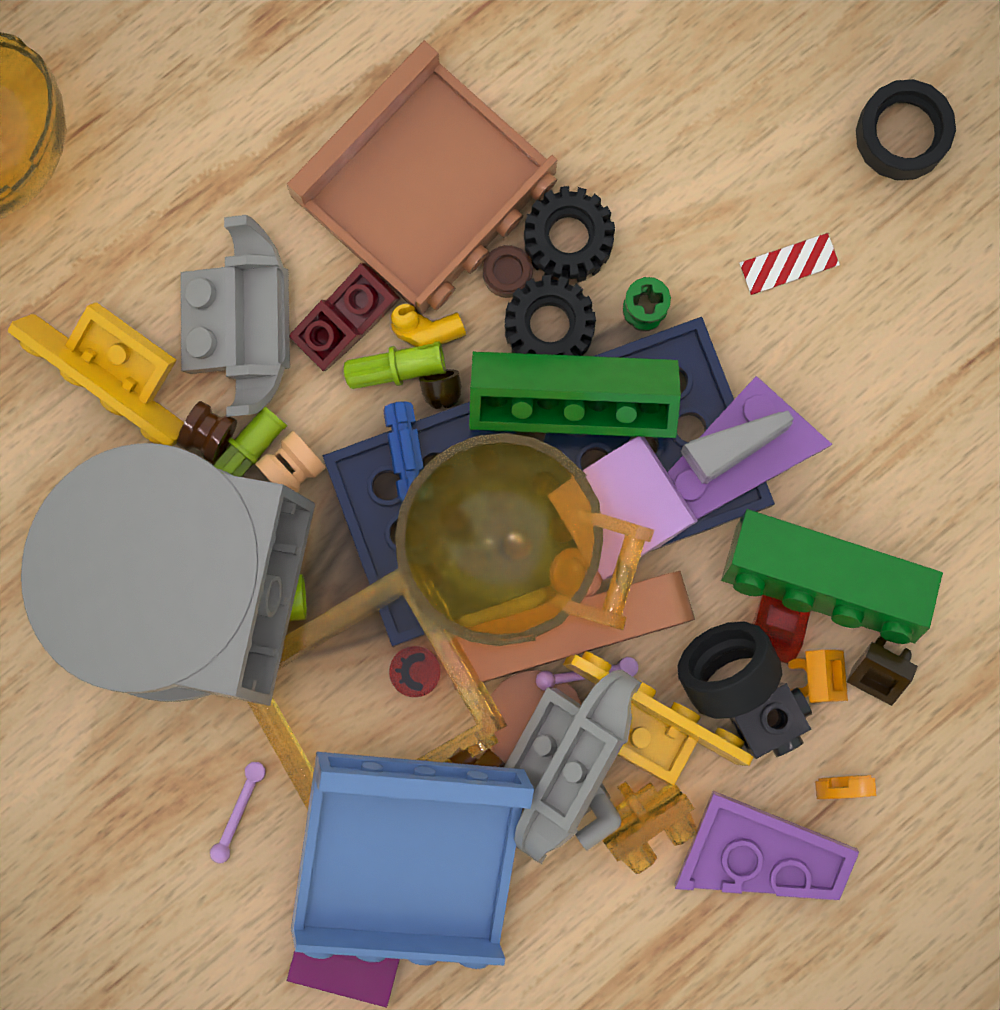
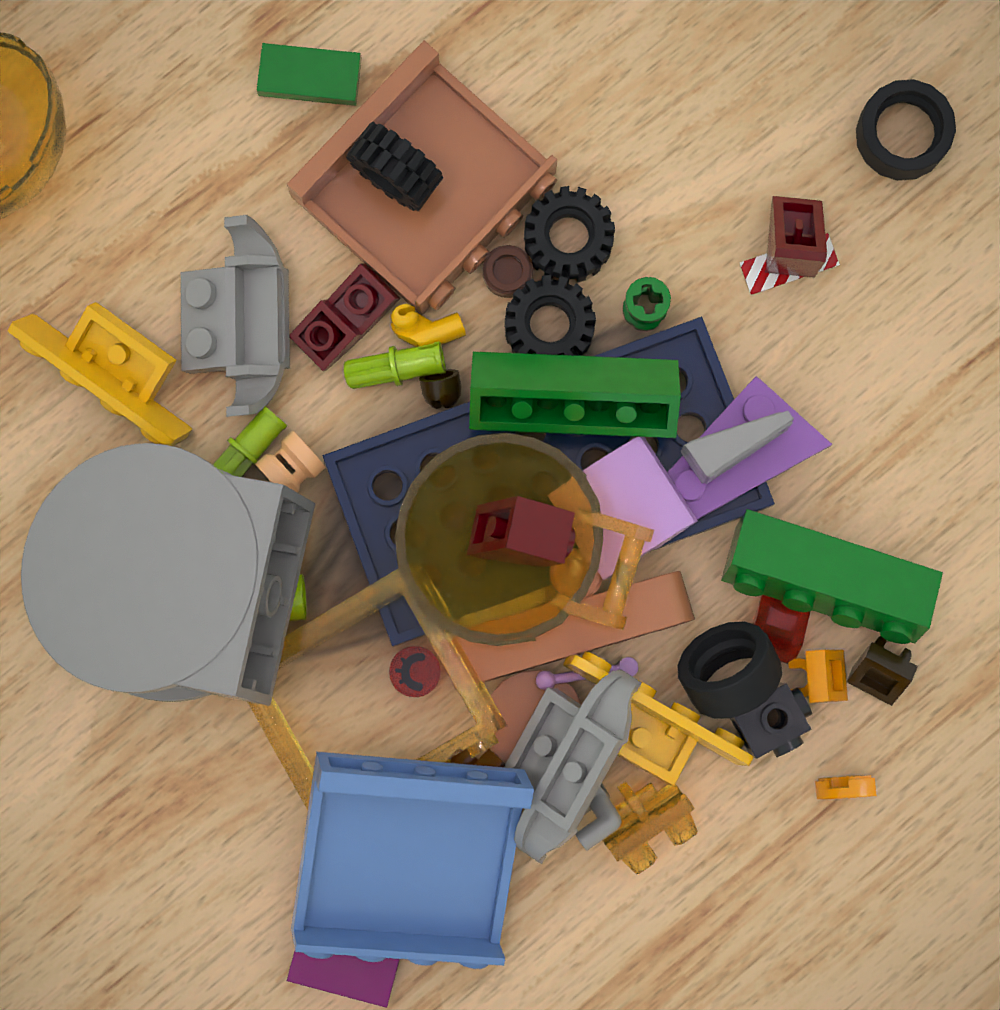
(206, 432): reddish brown wheel -> none
(254, 773): lavender hinge -> none
(309, 74): none -> green tile
(394, 166): none -> black tyre
(403, 444): blue axle -> none
(522, 532): none -> dark red slope
(762, 853): medium lavender wing -> none
(796, 237): none -> dark red slope

